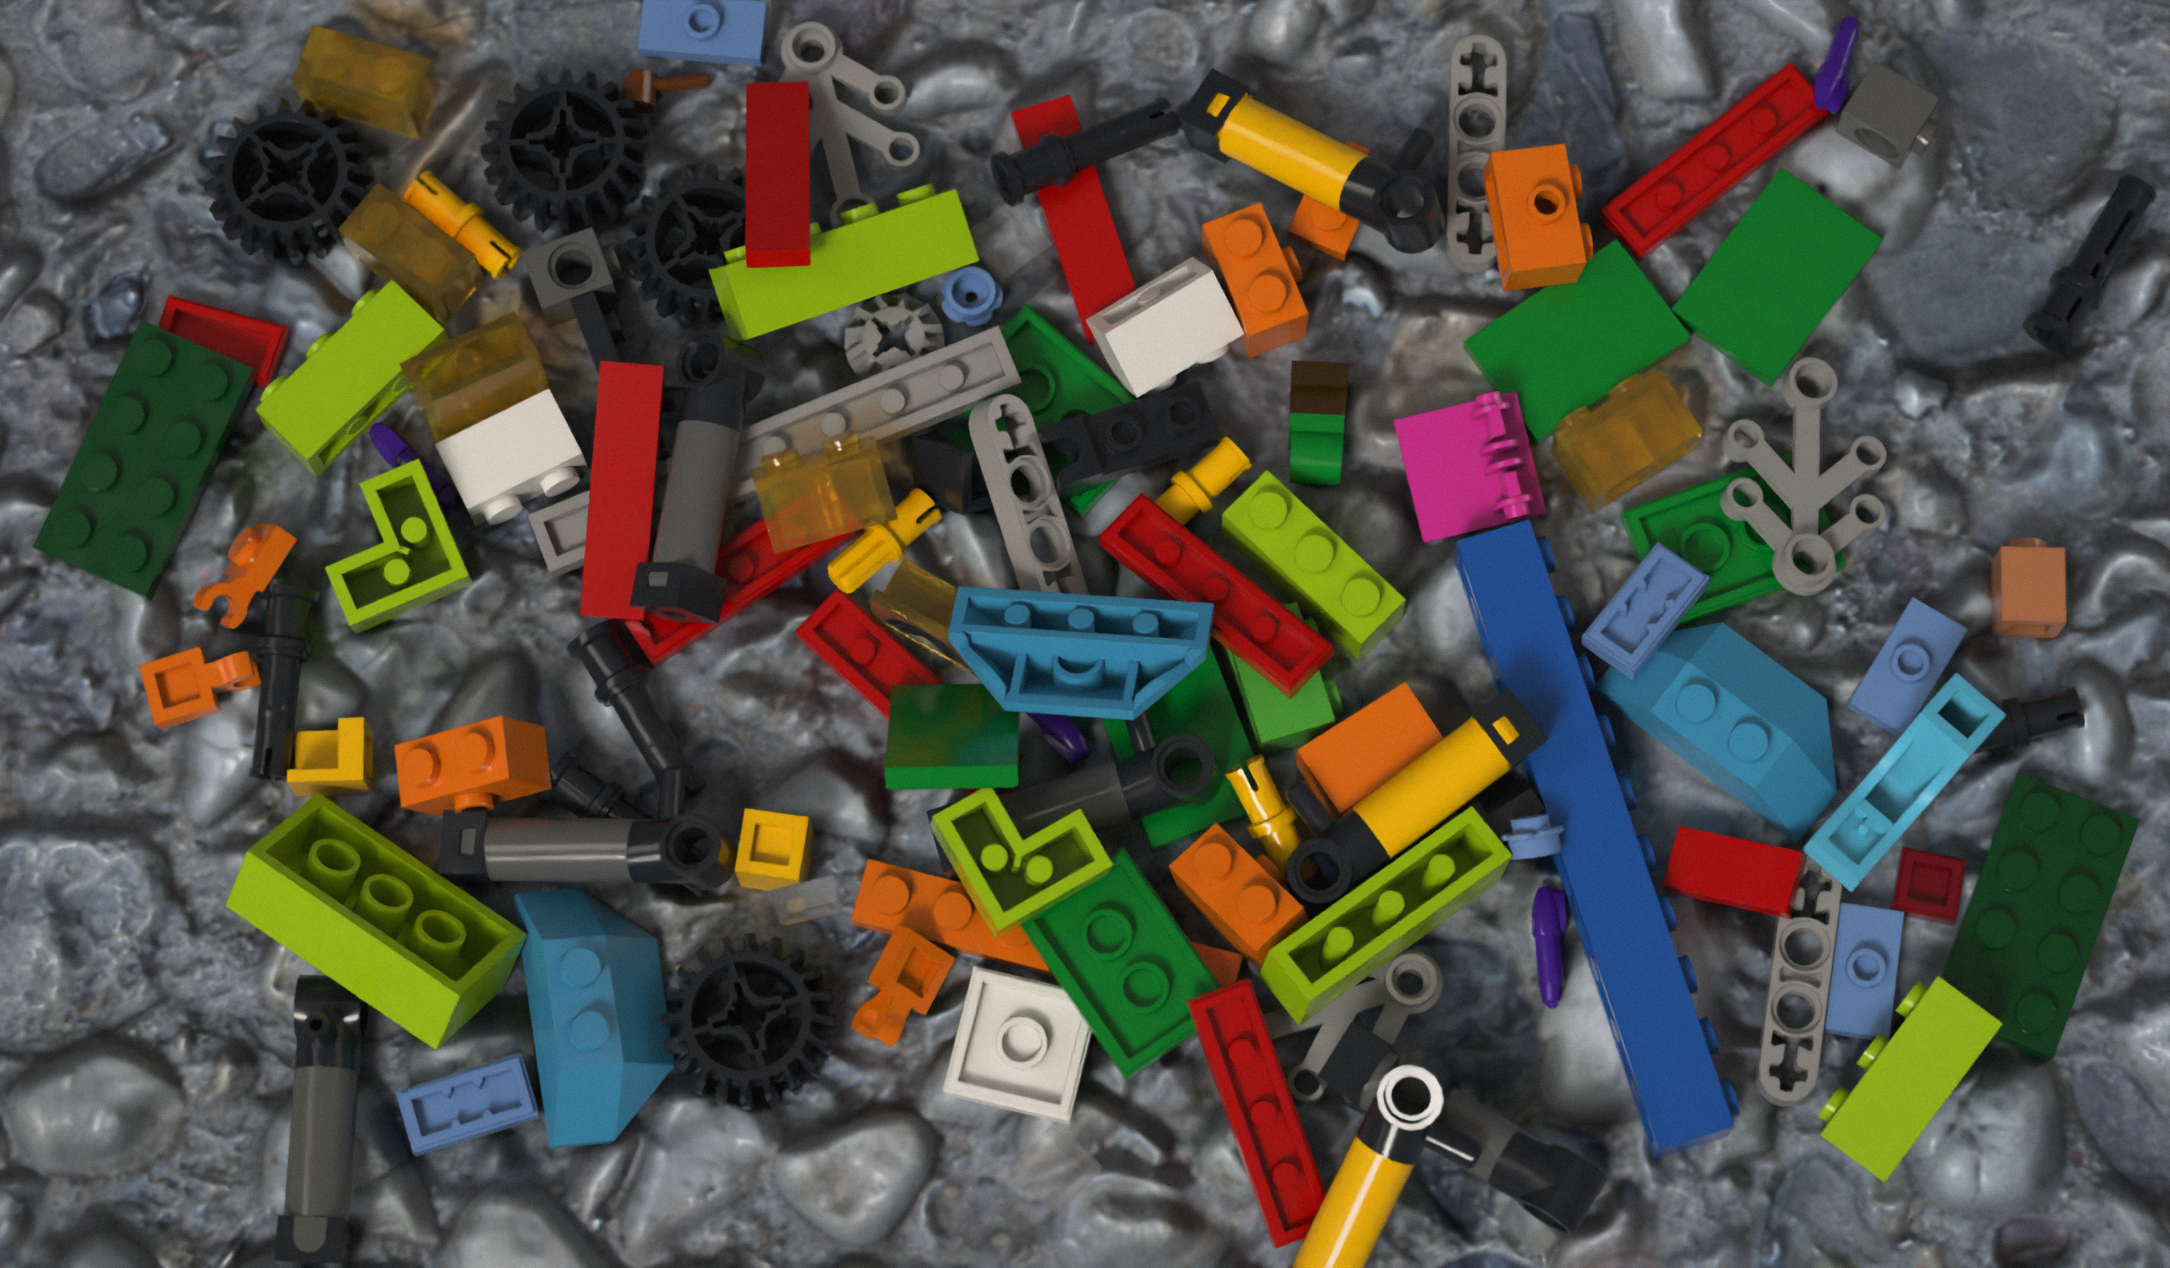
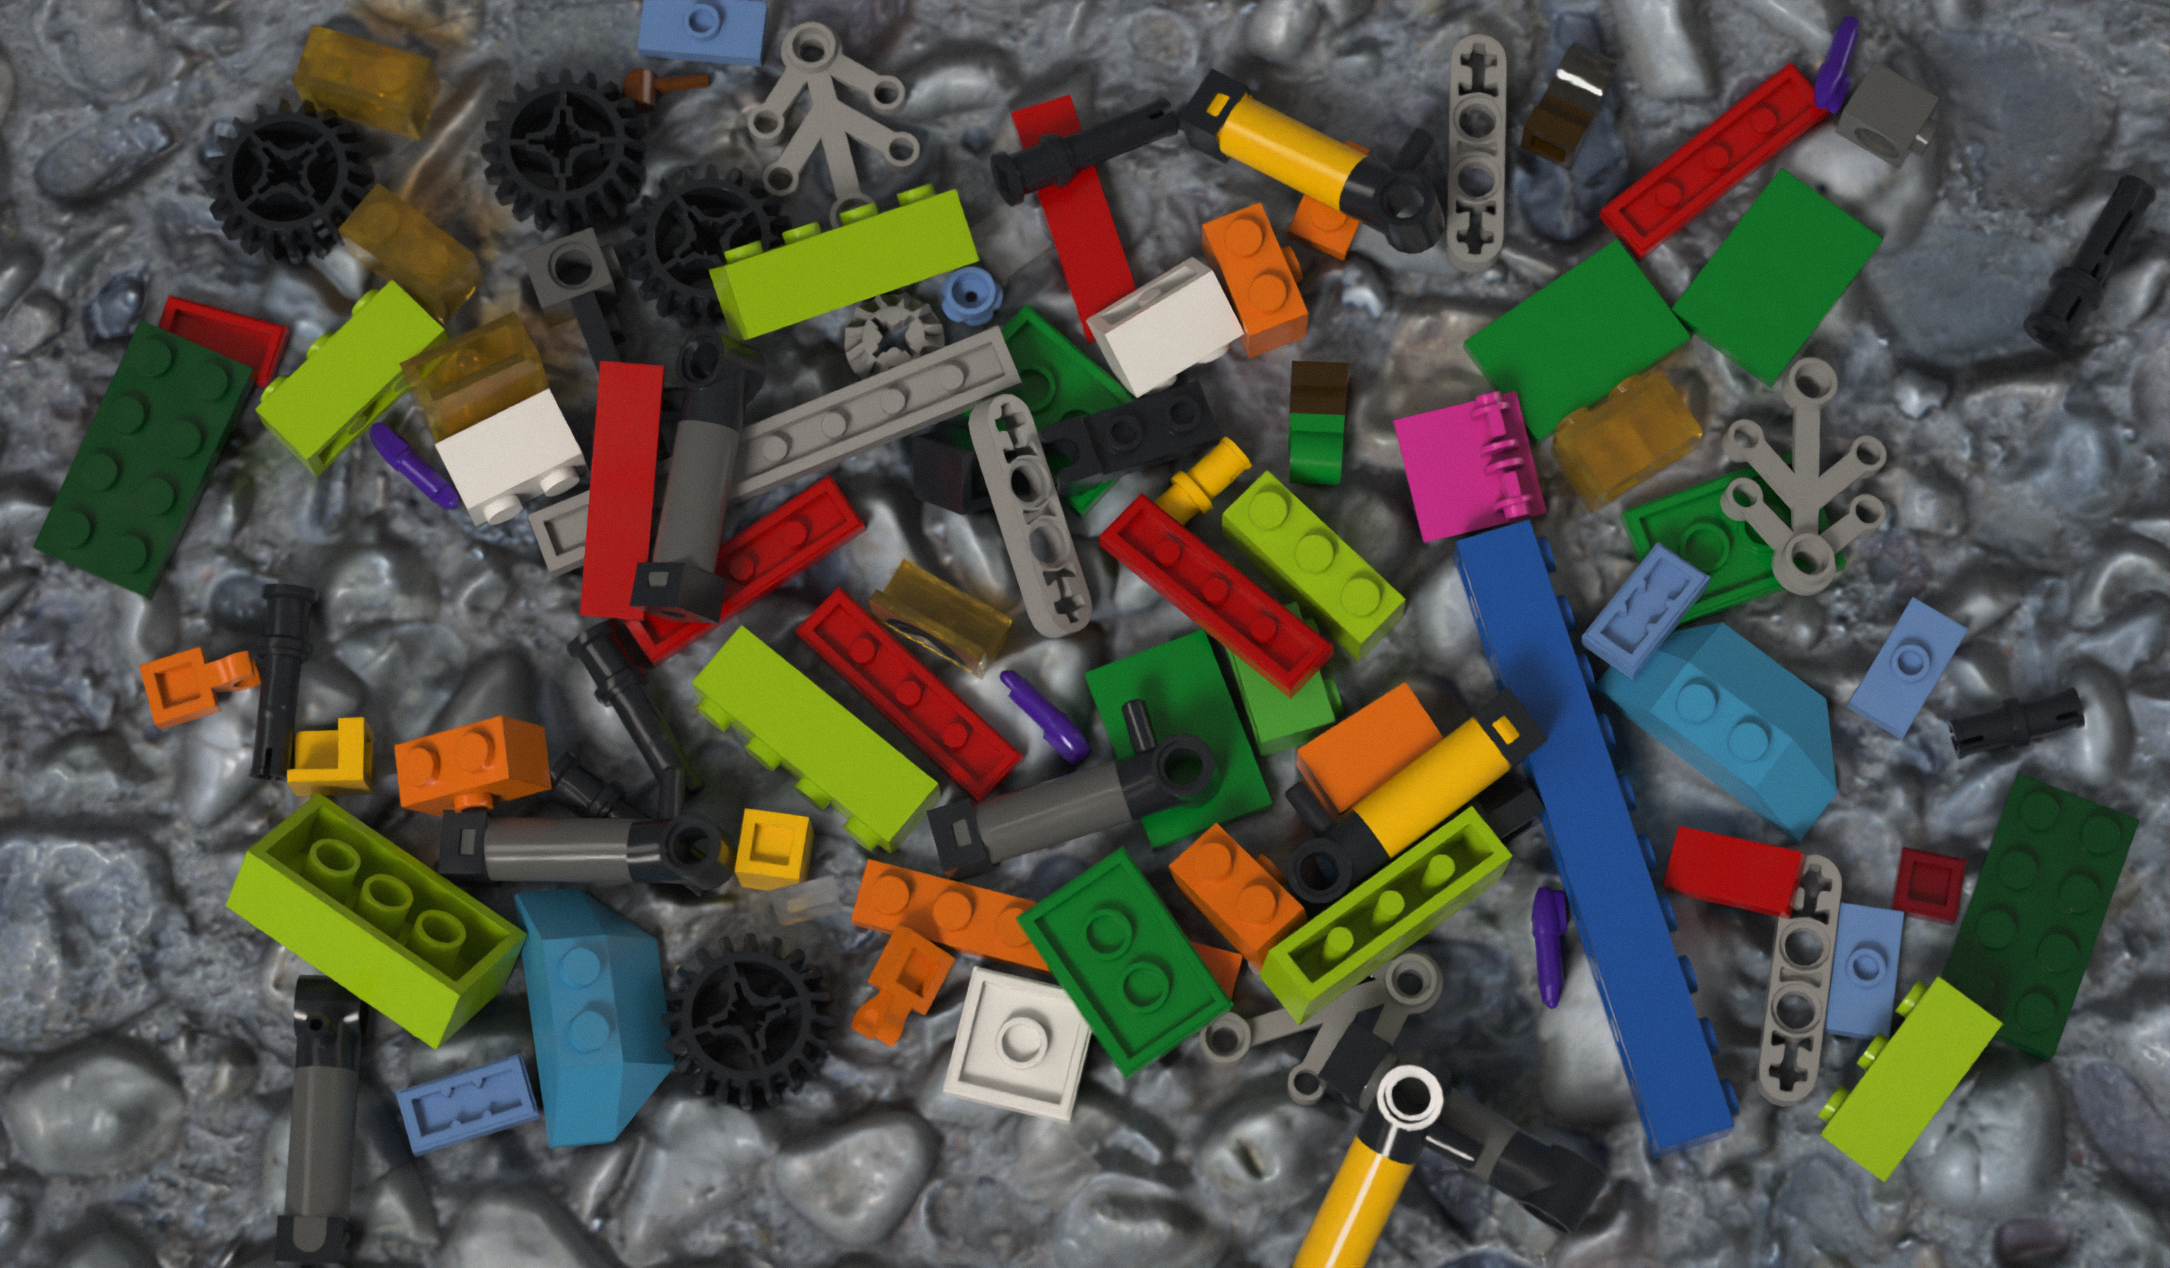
(254, 561): orange plate -> none
(412, 564): lime brick -> none
(463, 223): yellow pin -> none
(777, 175): red tile -> none
(815, 741): none -> lime brick
(823, 491): clear yellow brick -> none
(883, 542): yellow axle -> none
(950, 739): green tile -> none
(1014, 876): lime brick -> none
(1078, 649): dark azure wedge -> none
(1259, 1109): red tile -> none
(1268, 815): yellow pin -> none
(1533, 837): medium blue plate -> none
(1536, 217): orange brick -> none
(1569, 106): none -> leg
(1904, 782): medium azure arch -> none
(2028, 589): nougat brick -> none

